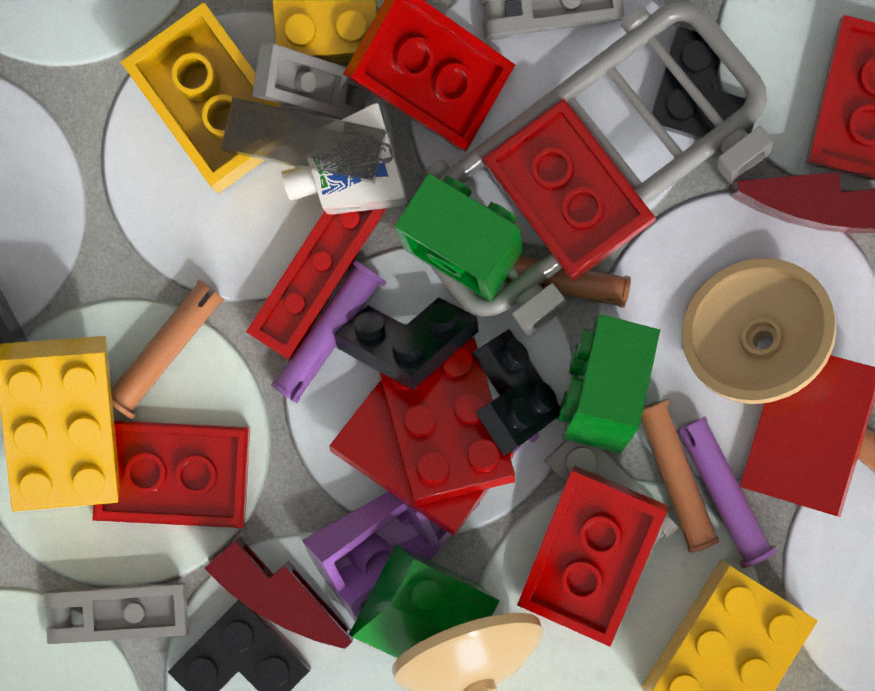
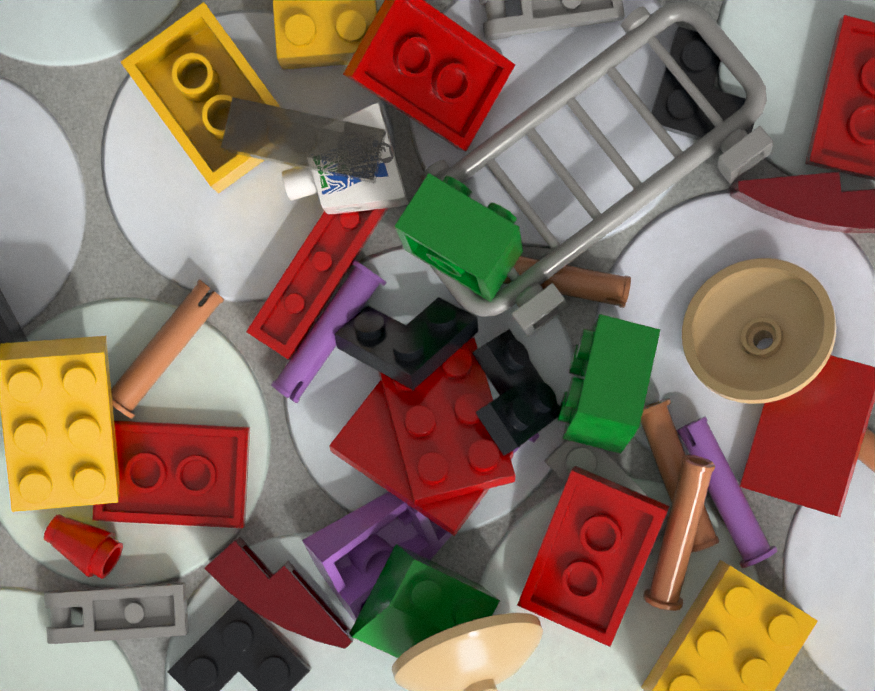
(84, 545): none -> red cone
(306, 83): light grey plate -> none
(568, 189): red tile -> none
(680, 533): none -> nougat pin

